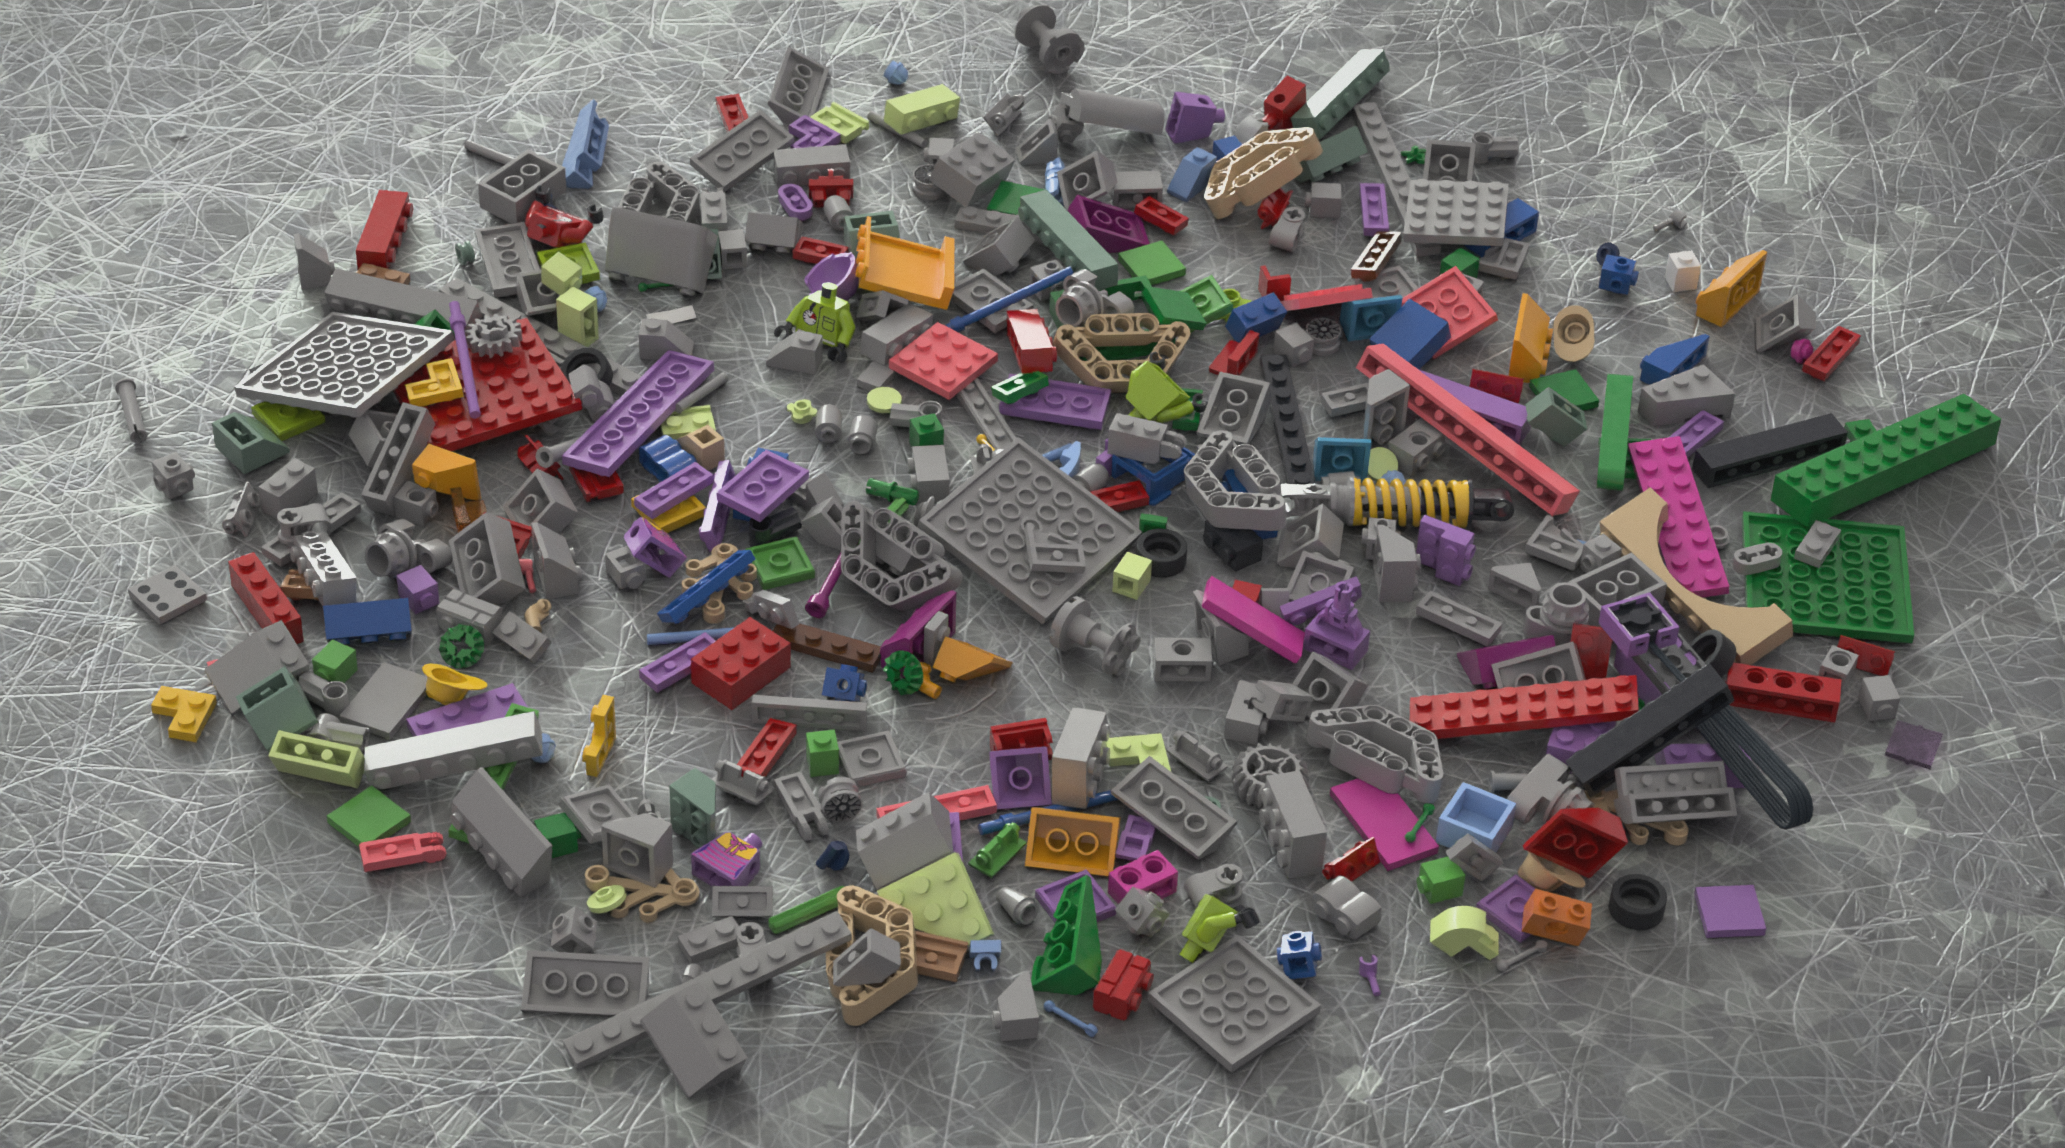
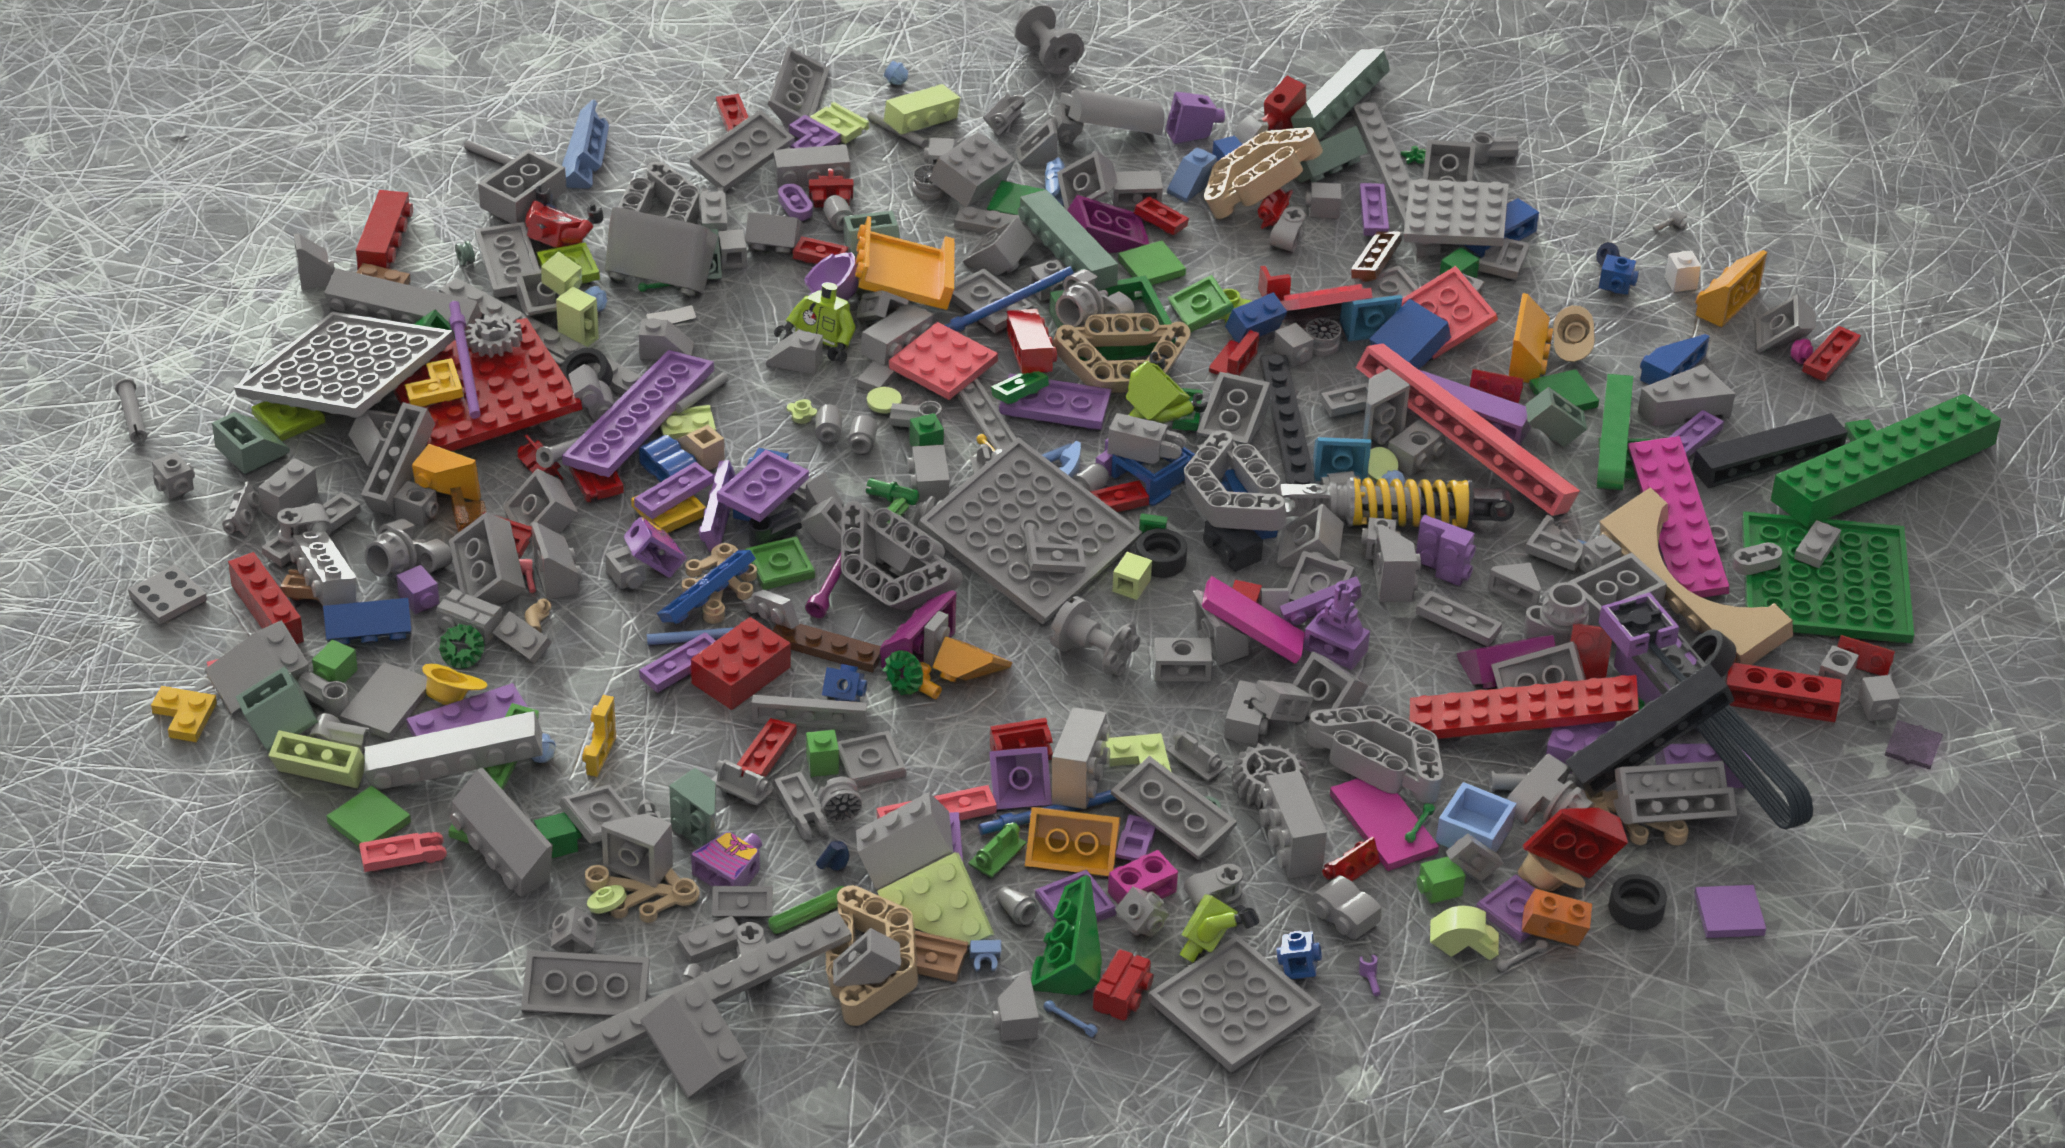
(1173, 307): green tile -> none

